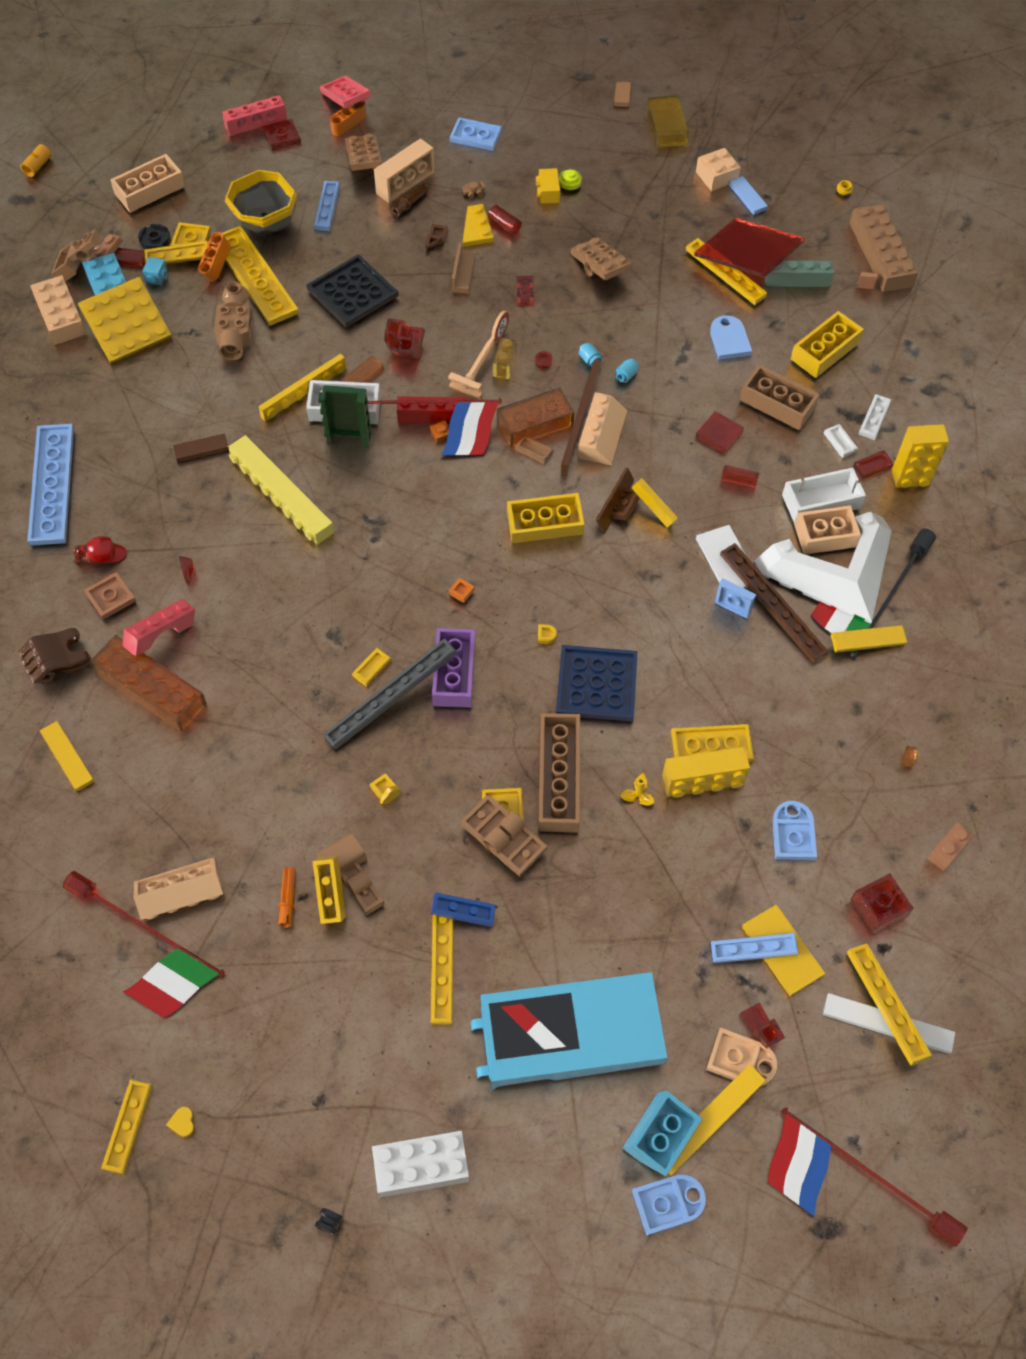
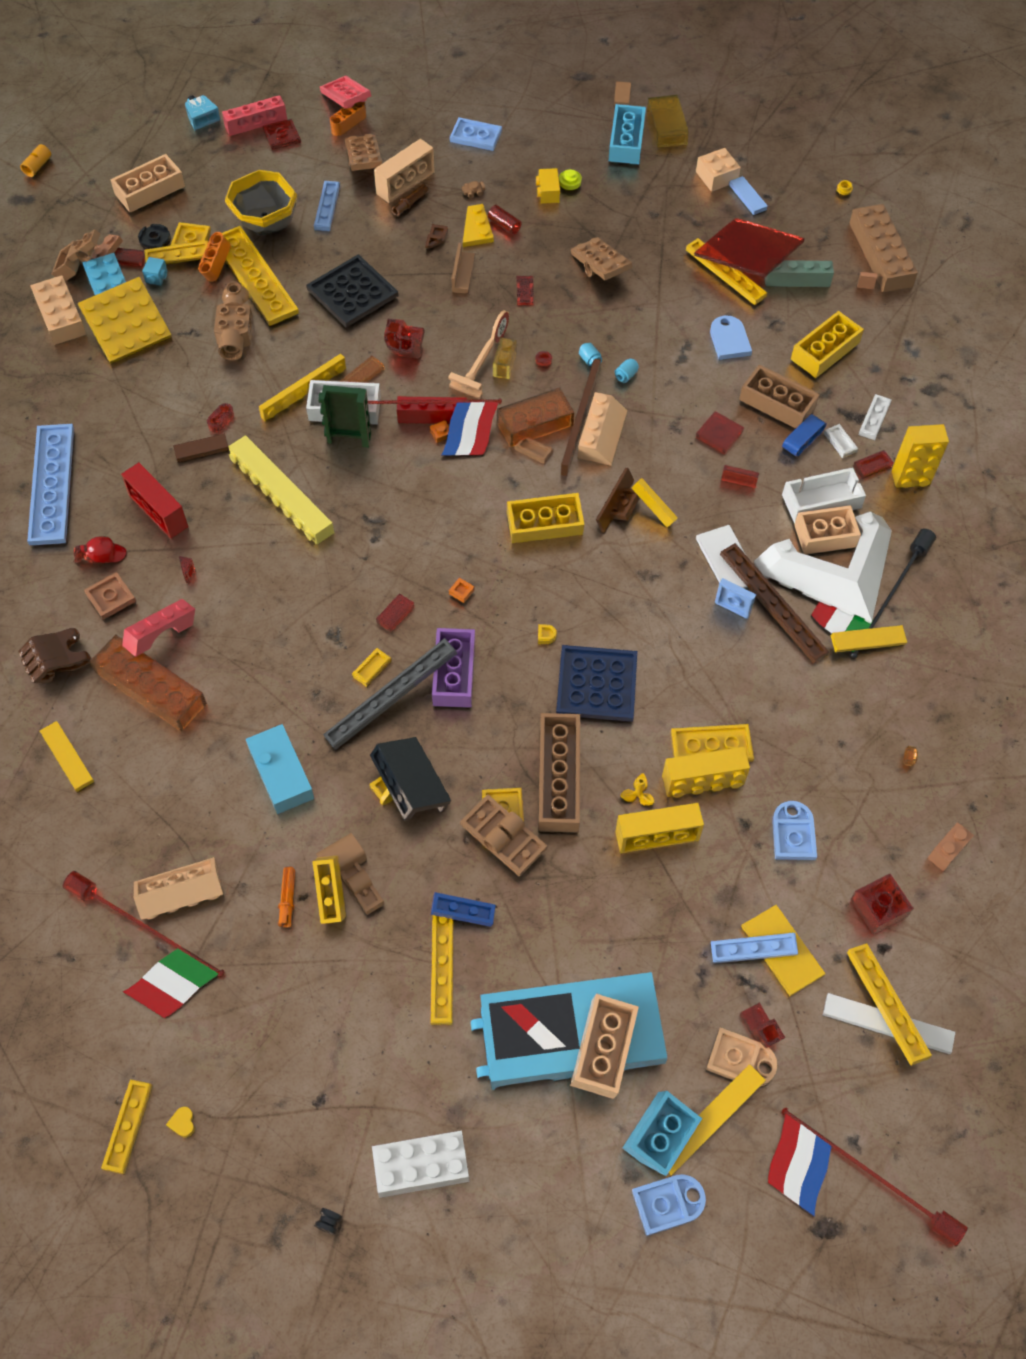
(155, 500): none -> red brick
(201, 111): none -> medium azure torso
(220, 417): none -> clear red beam
(280, 769): none -> medium azure brick
(395, 612): none -> clear red tile
(409, 776): none -> black panel
(604, 1046): none -> light nougat brick
(627, 134): none -> medium azure brick
(659, 827): none -> yellow brick
(804, 435): none -> blue beam

